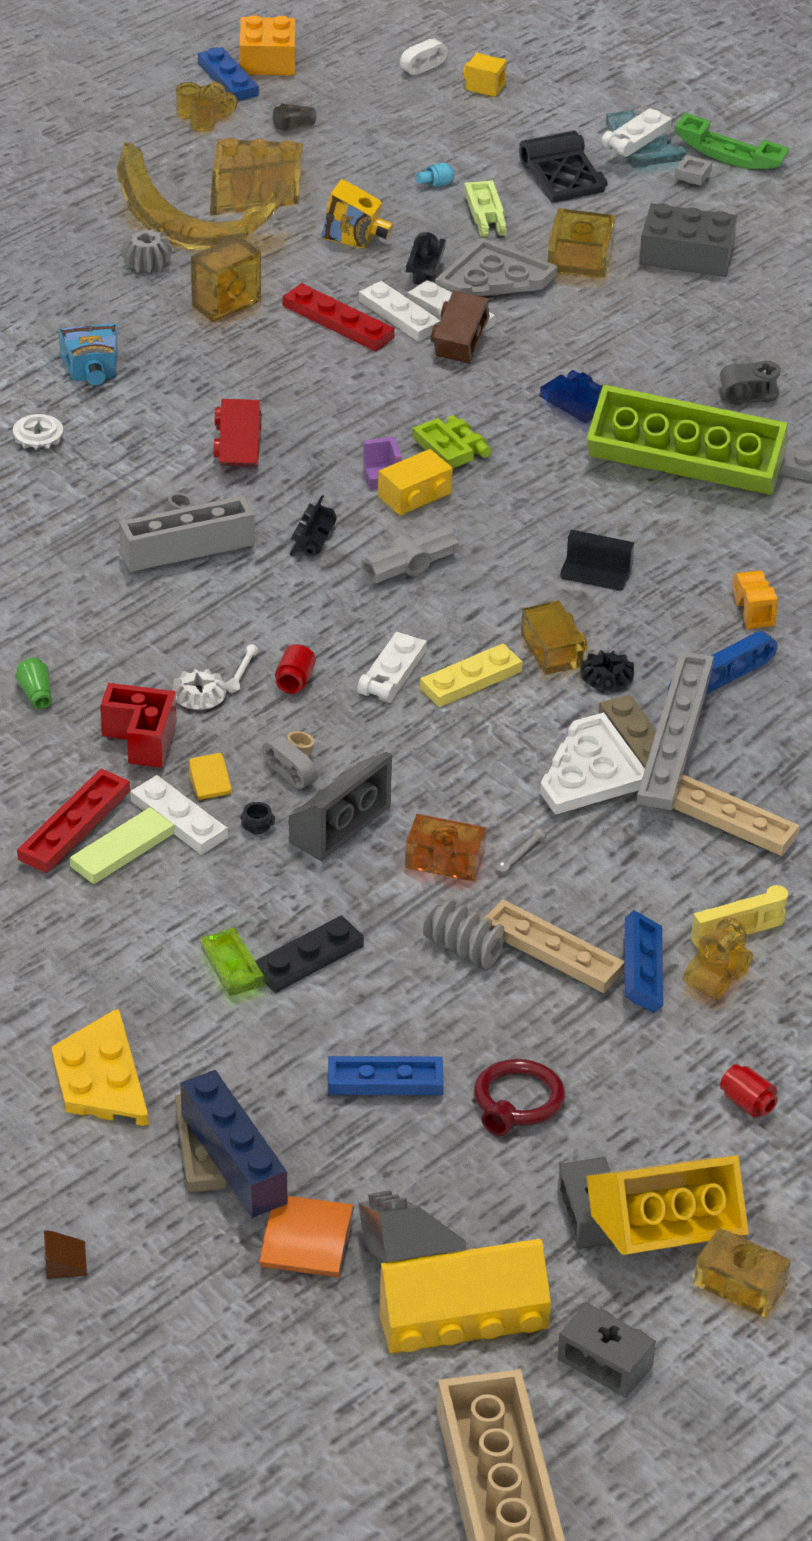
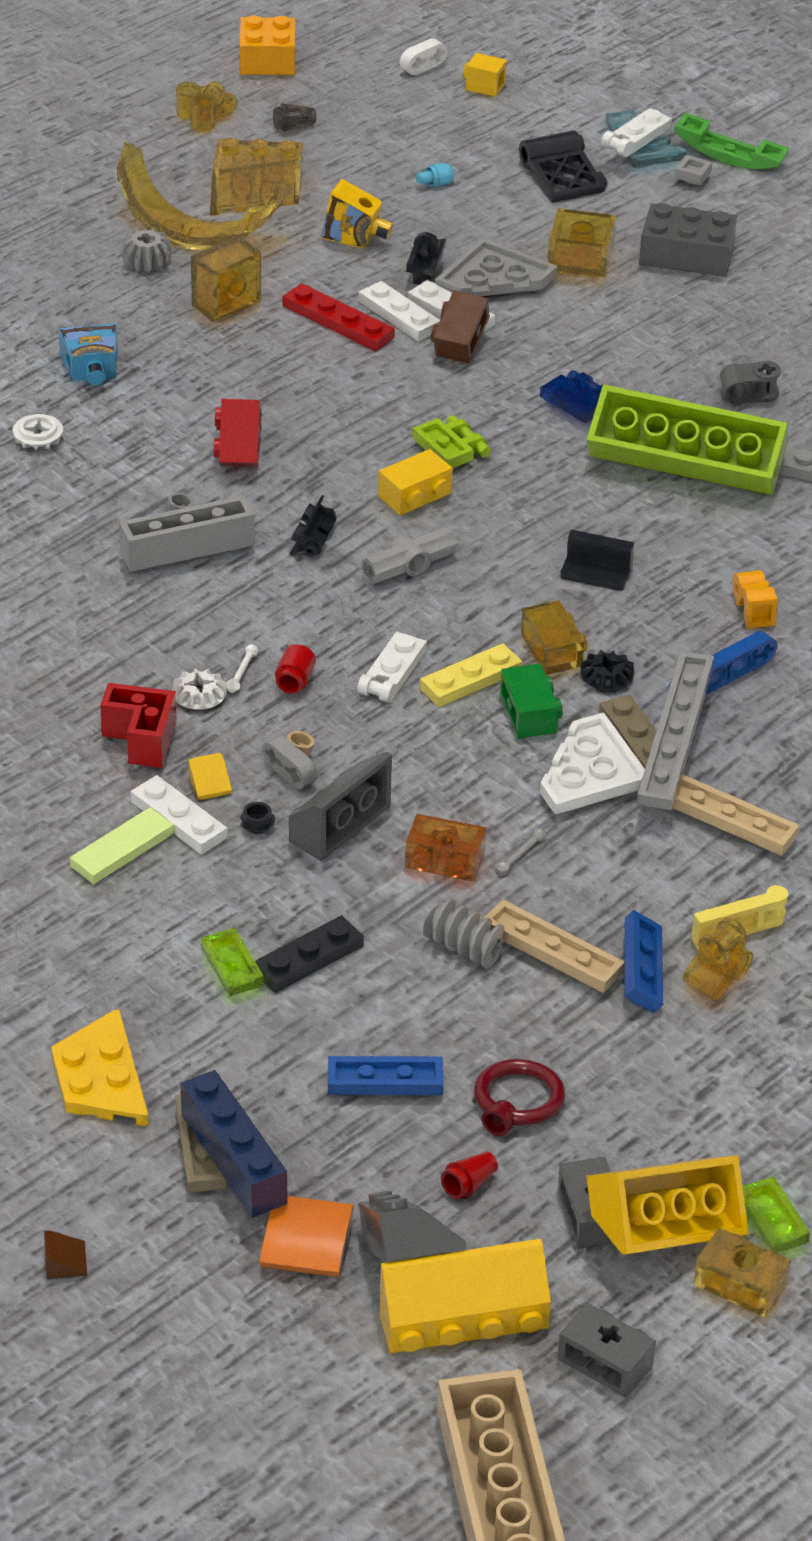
(35, 682): bright green cone -> none
(73, 820): red plate -> none
(228, 72): blue plate -> none
(378, 455): medium lavender panel -> none
(467, 1175): none -> red cone
(485, 206): yellowish green hinge -> none
(530, 700): none -> green brick
(749, 1090): red brick -> none
(774, 1215): none -> clear neon green plate

